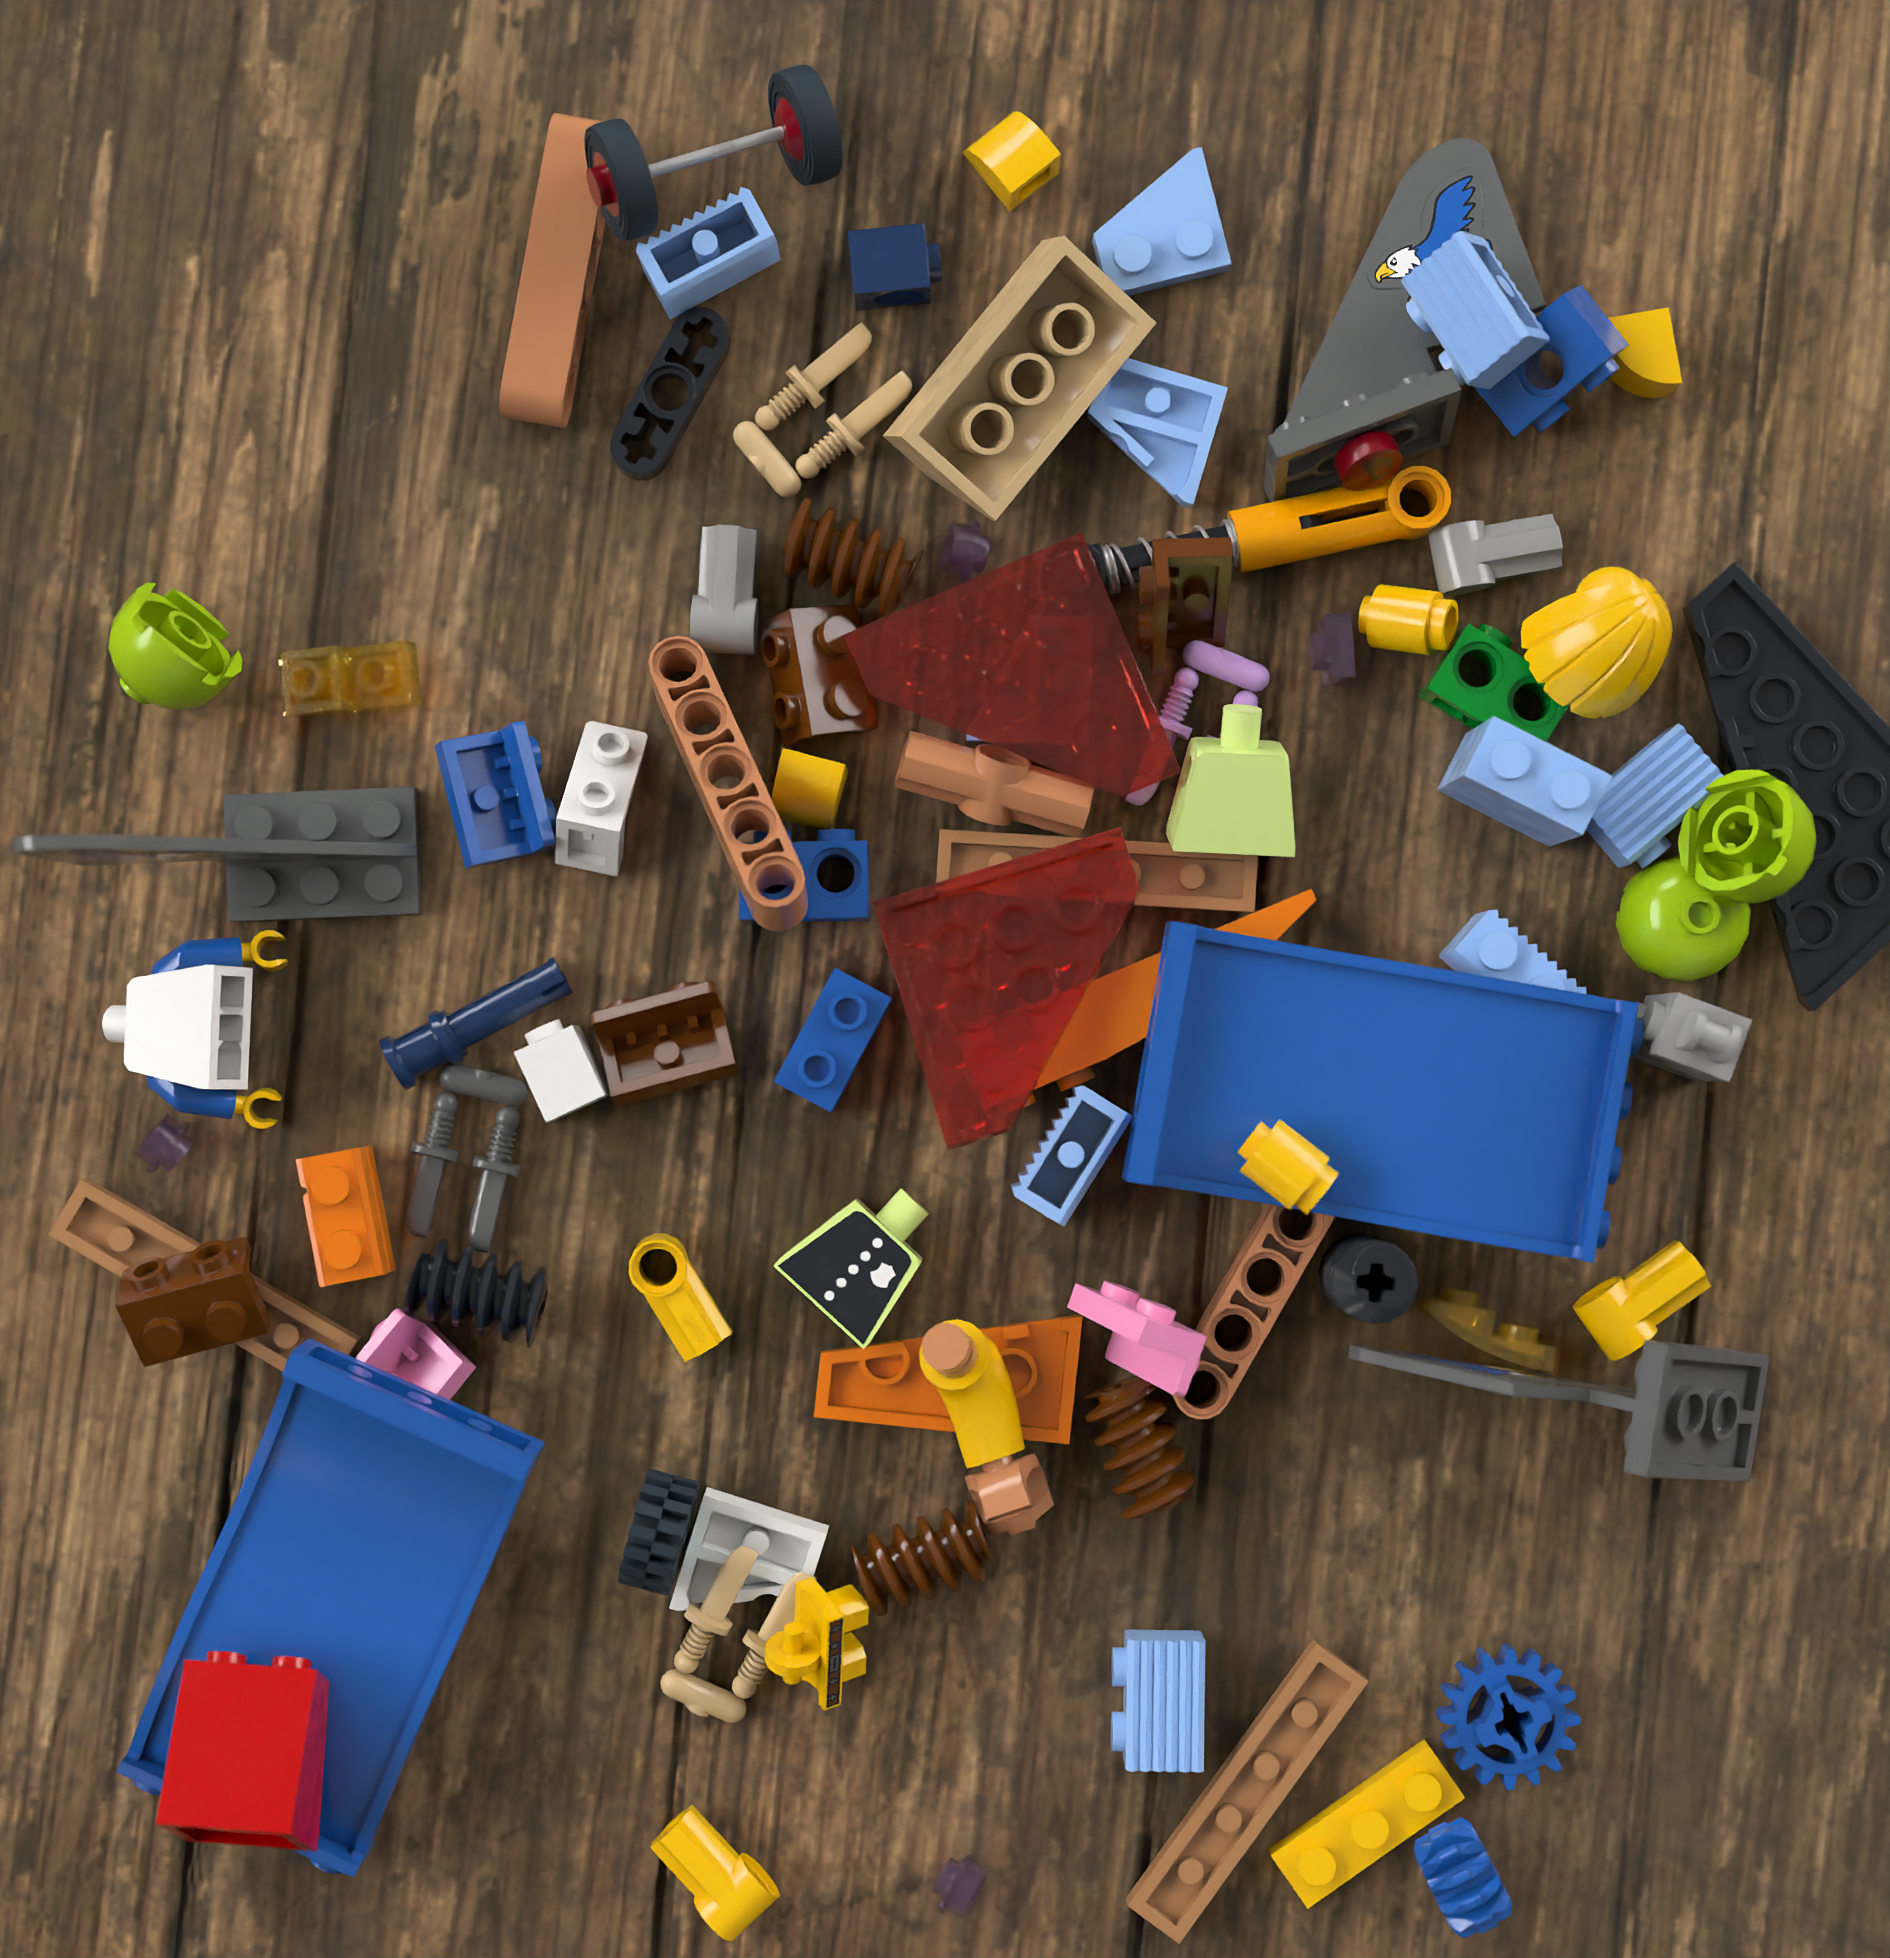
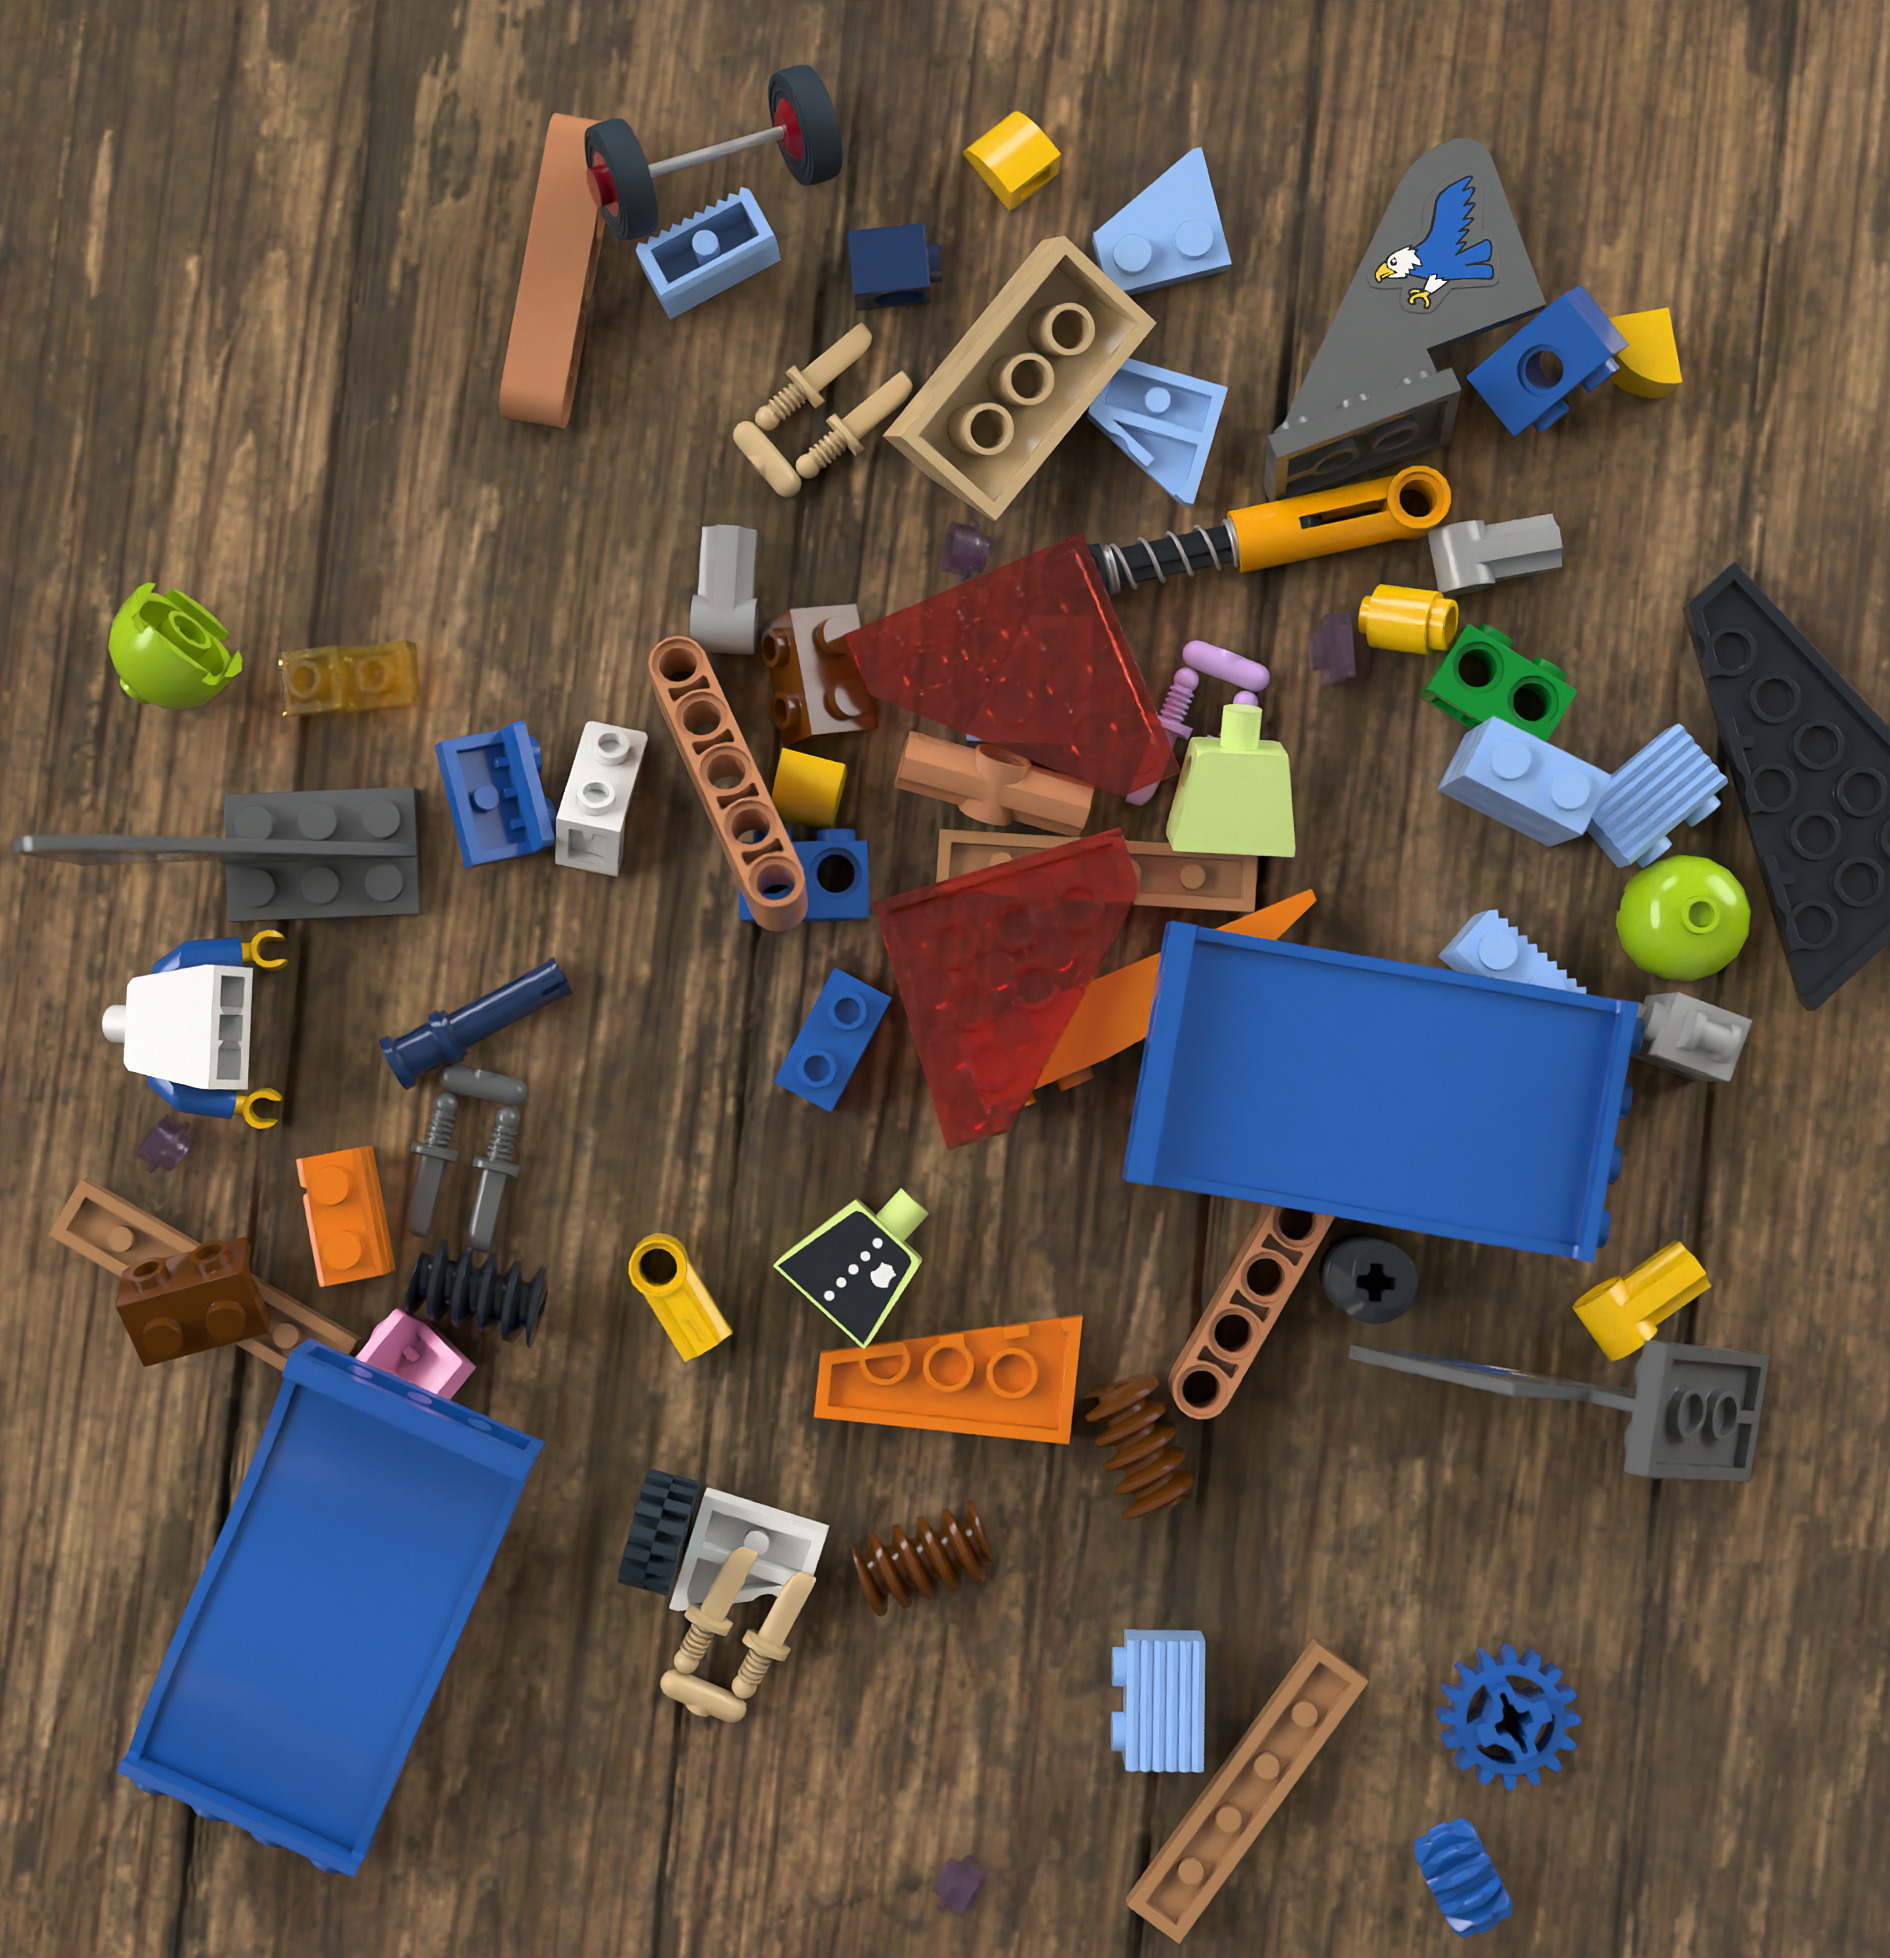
(247, 1753): red slope -> none
(561, 1070): white brick -> none
(664, 1042): reddish brown bracket -> none
(706, 360): black beam -> none
(726, 1886): yellow piece -> none
(815, 1643): yellow hips -> none
(849, 559): reddish brown piece -> none
(987, 1426): piece -> none
(1071, 1154): light blue brick -> none
(1143, 1335): bright pink bracket -> none
(1185, 595): reddish brown bracket -> none
(1286, 1166): yellow brick -> none
(1366, 1823): yellow plate -> none
(1368, 461): dark red tile -> none
(1462, 1316): clear yellow slope -> none
(1473, 311): light blue brick -> none
(1599, 643): yellow hair -> none
(1751, 831): lime cylinder -> none

